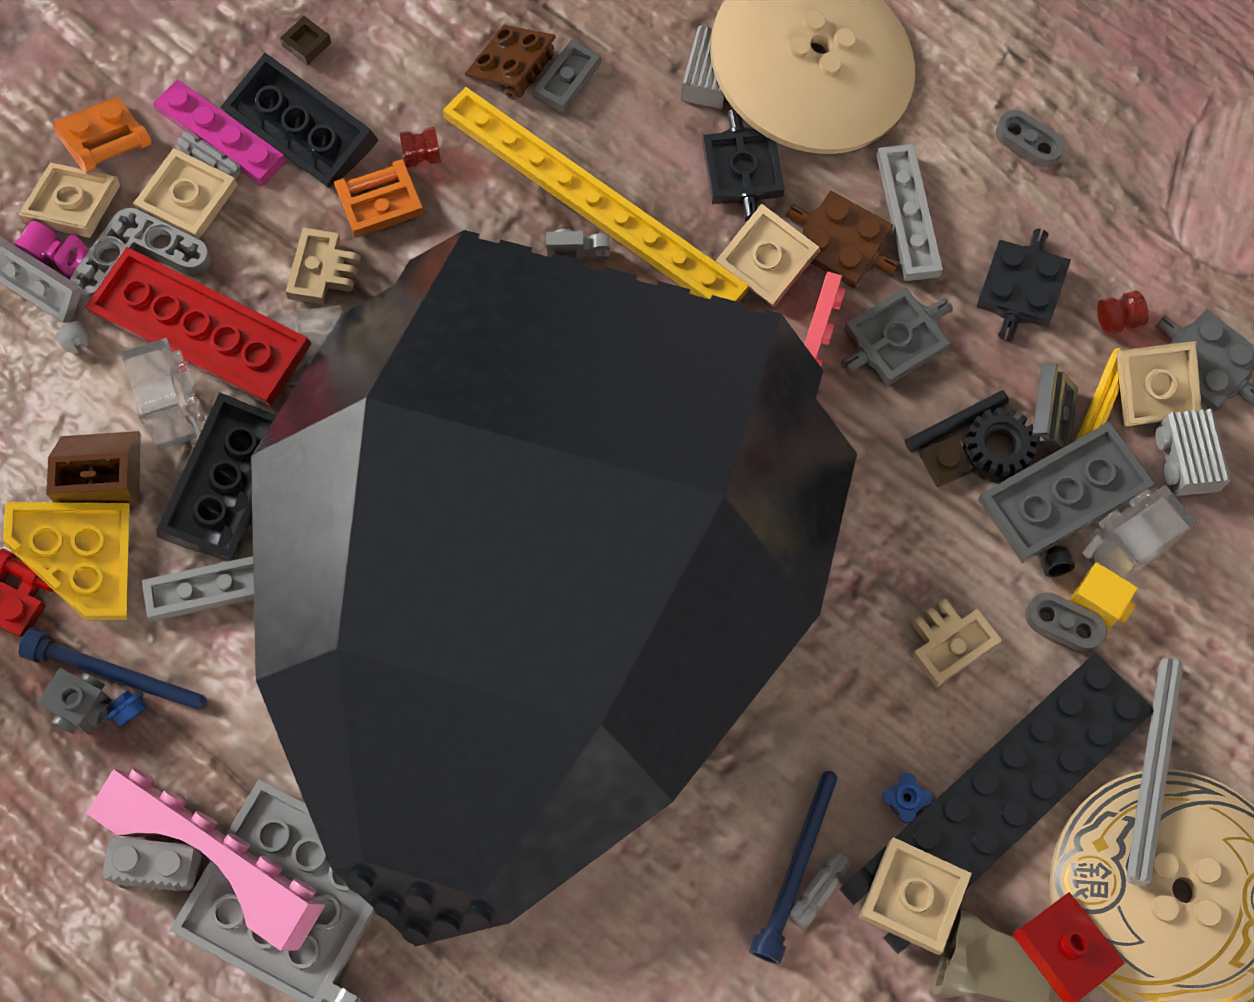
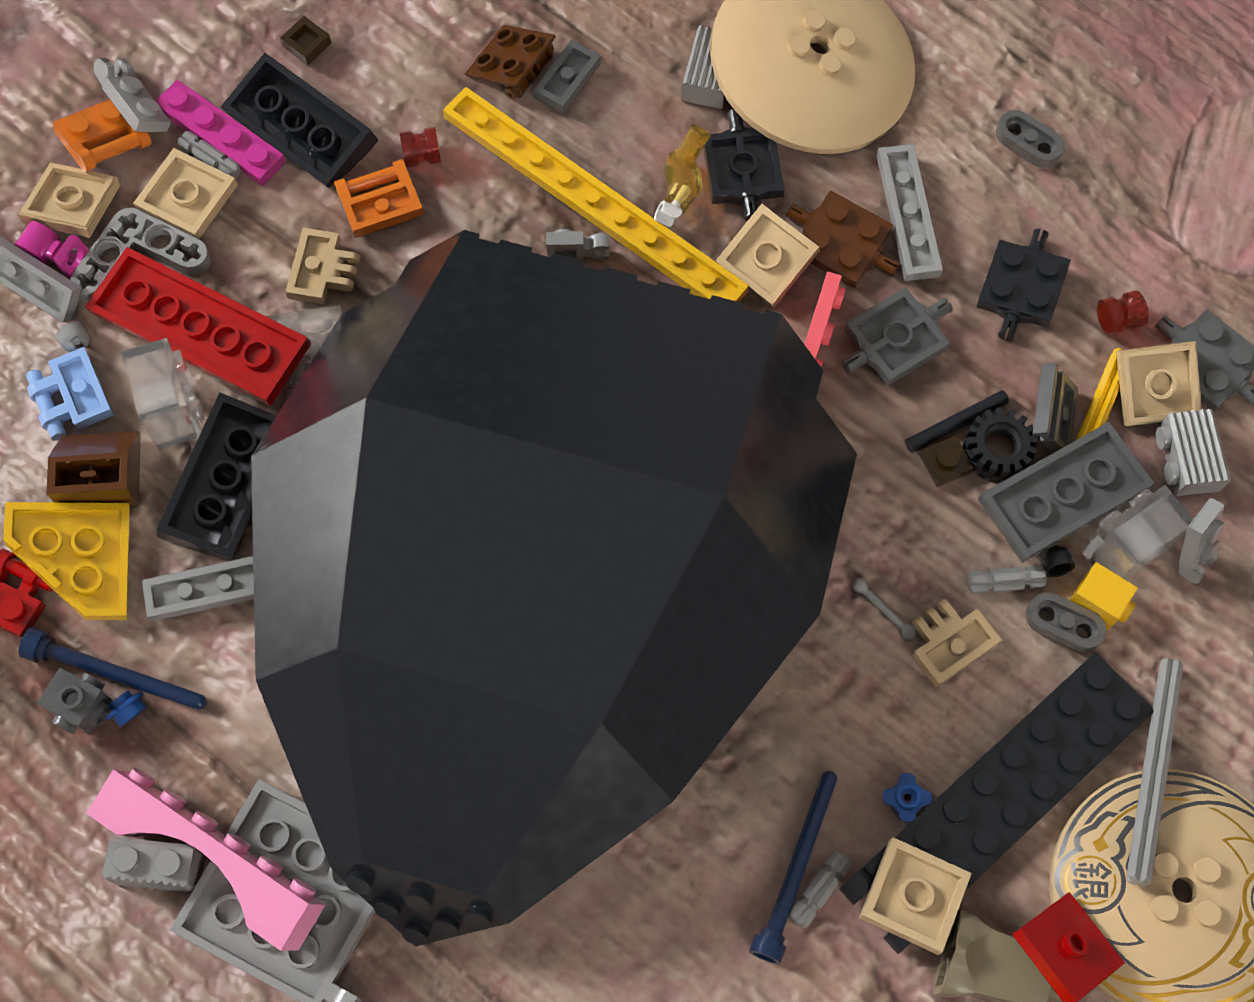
(81, 391): none -> light blue plate
(130, 96): none -> light grey hinge
(682, 176): none -> clear yellow arm
(907, 631): none -> light grey hinge
(1007, 579): none -> light grey axle
(1201, 542): none -> light grey hinge

